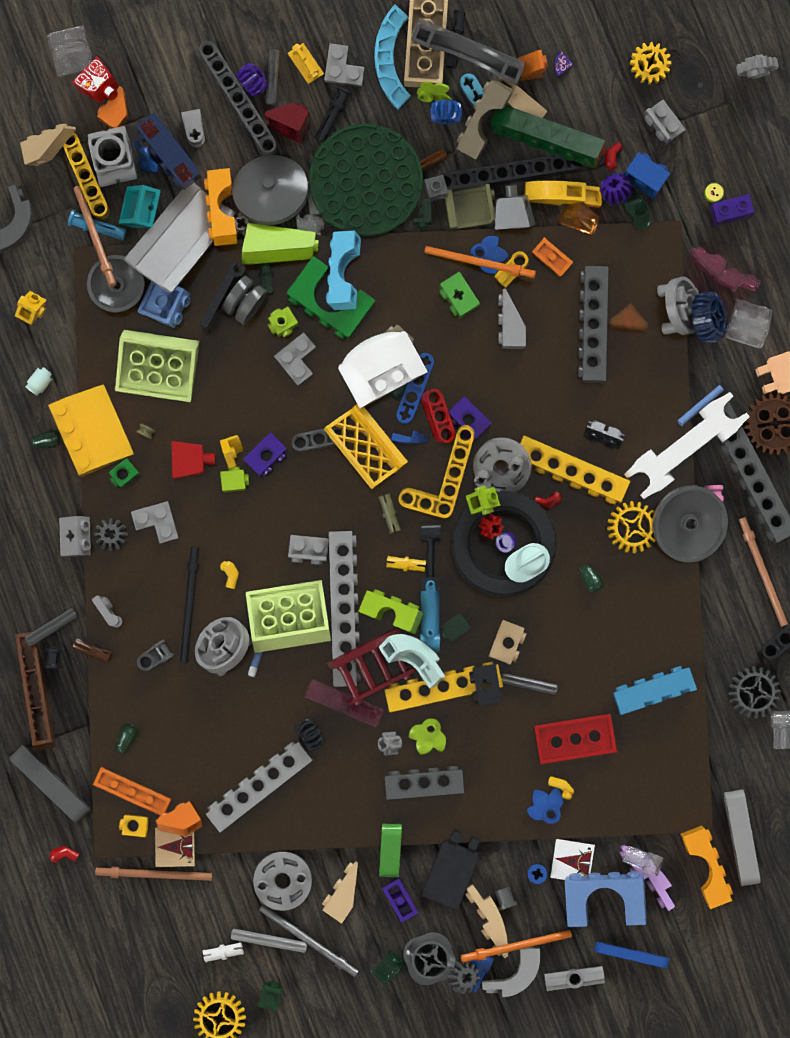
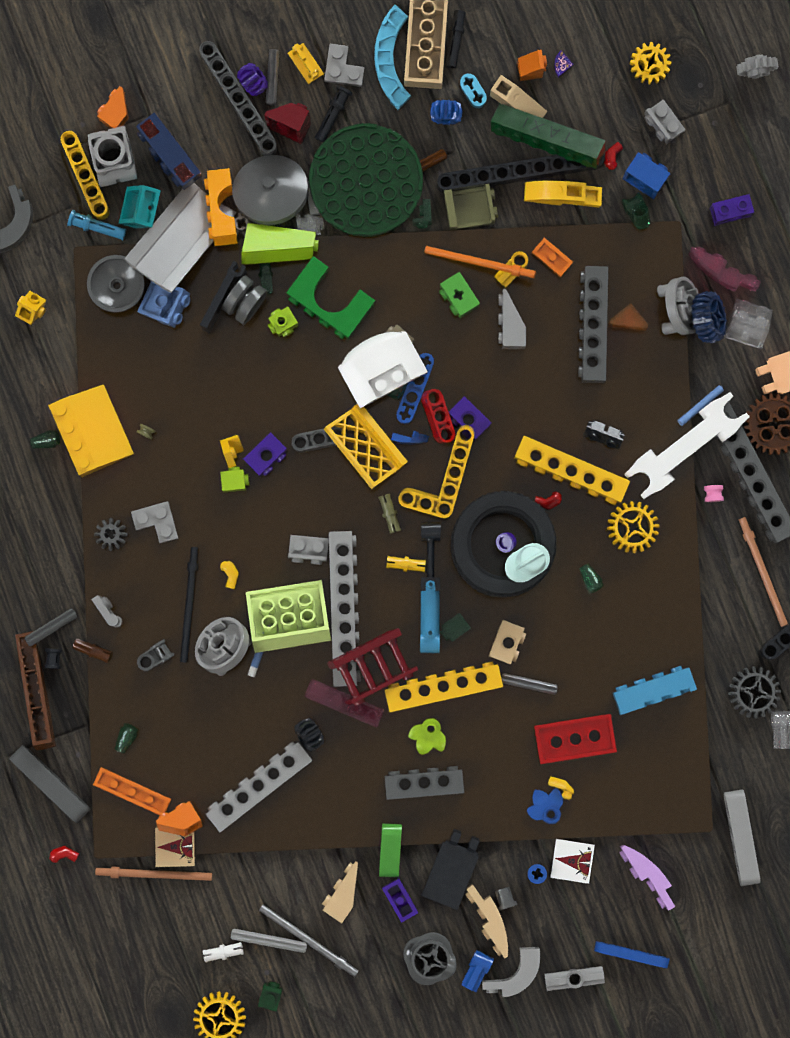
(39, 381): light aqua brick -> none
(43, 147): tan slope -> none
(70, 50): clear slope -> none
(75, 536): light grey brick -> none
(96, 82): red torso -> none
(106, 266): nougat bar -> none
(124, 465): green brick -> none
(142, 829): yellow brick -> none
(145, 161): blue plate -> none
(156, 365): yellowish green slope -> none
(189, 459): red torso -> none
(193, 125): light grey piece -> none
(291, 358): light grey plate -> none
(299, 879): light grey piece -> none
(344, 248): medium azure arch -> none
(387, 967): clear green bracket -> none
(389, 743): light grey gear -> none
(407, 616): lime arch -> none
(415, 652): light aqua arch -> none
(430, 92): lime plate -> none
(436, 188): dark grey brick -> none
(463, 984): dark grey gear -> none
(481, 954): orange bar -> none
(482, 55): dark grey arch -> none
(483, 500): lime brick -> none
(488, 473): light grey piece -> none
(490, 252): blue plate -> none
(491, 526): red gear -> none
(493, 693): black brick -> none
(495, 97): dark tan arch -> none
(513, 210): torso -> none
(579, 217): clear orange slope -> none
(616, 188): dark purple gear -> none
(629, 886): medium blue arch -> none
(645, 861): clear piece -> none
(690, 523): dark grey dish -> none
(714, 192): light yellow tile -> none
(715, 889): light orange arch -> none

